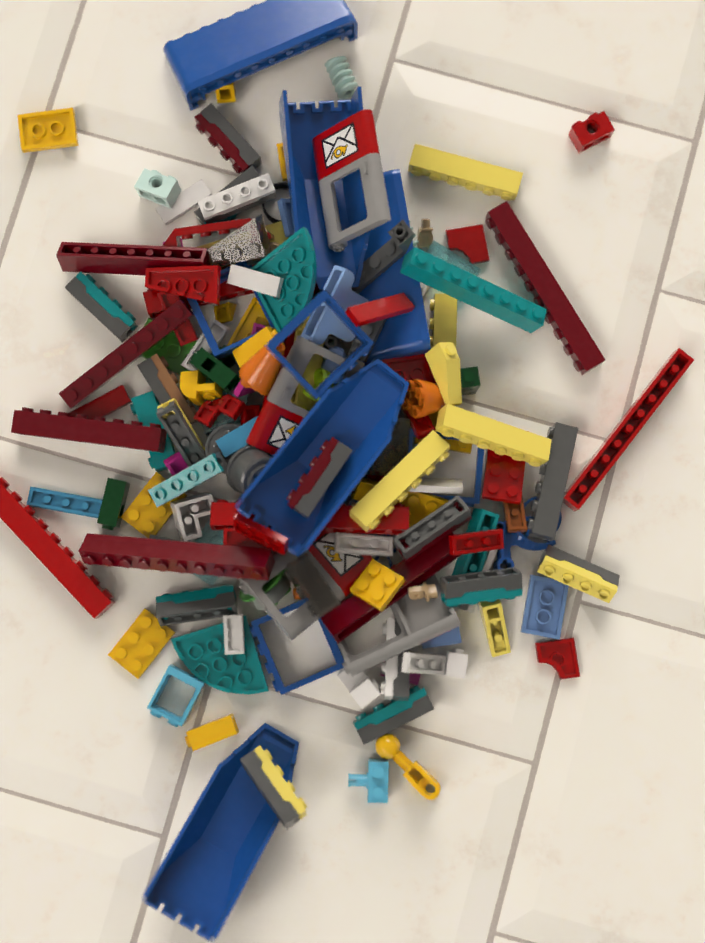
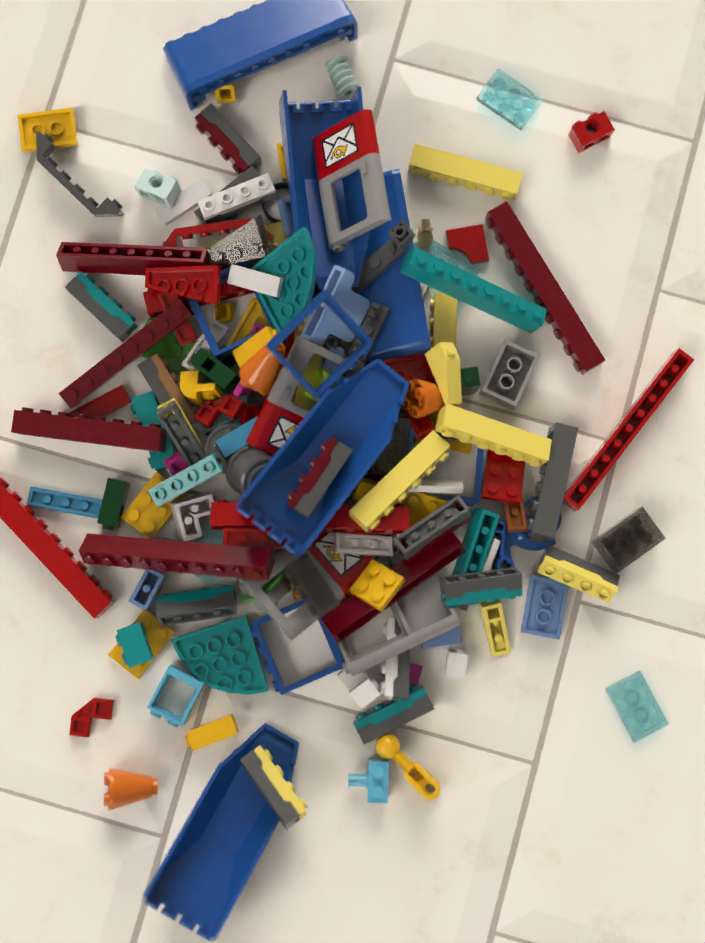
(44, 149): none -> dark grey slope
(82, 719): none -> red tile
(127, 788): none -> orange cone
(134, 644): none -> teal brick
(148, 589): none -> medium blue brick
(234, 634): white plate -> none
(260, 534): red tile -> none
(379, 309): red tile -> none
(423, 663): white tile -> none
(426, 591): tan piece -> none
(476, 542): red tile -> none
(509, 99): none -> clear light blue plate
(509, 374): none -> light grey brick
(560, 655): red tile -> none
(628, 539): none -> clear smoke brick
(636, 706): none -> clear light blue plate

